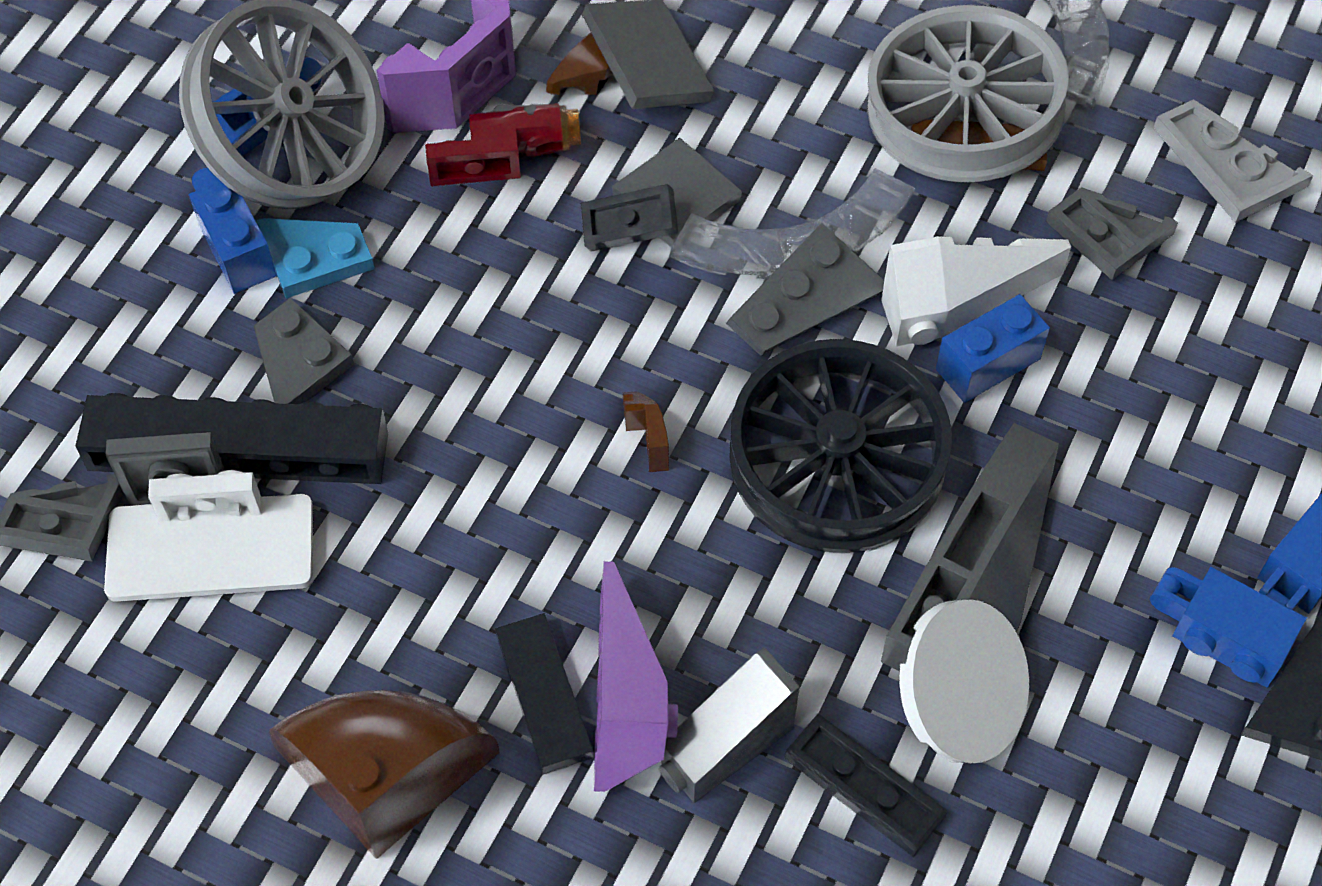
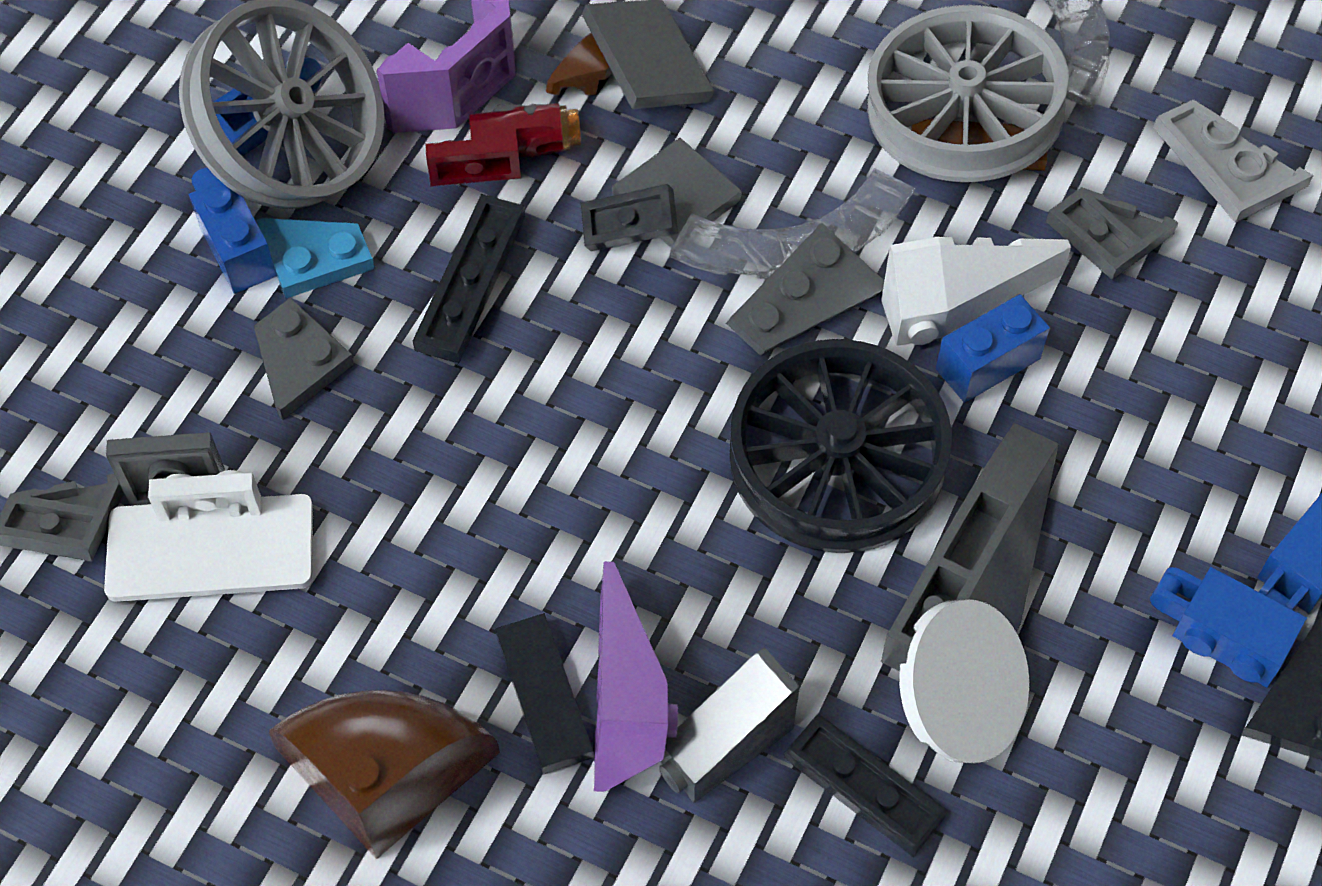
(254, 436): black brick -> none
(469, 278): none -> black plate
(645, 414): reddish brown slope -> none

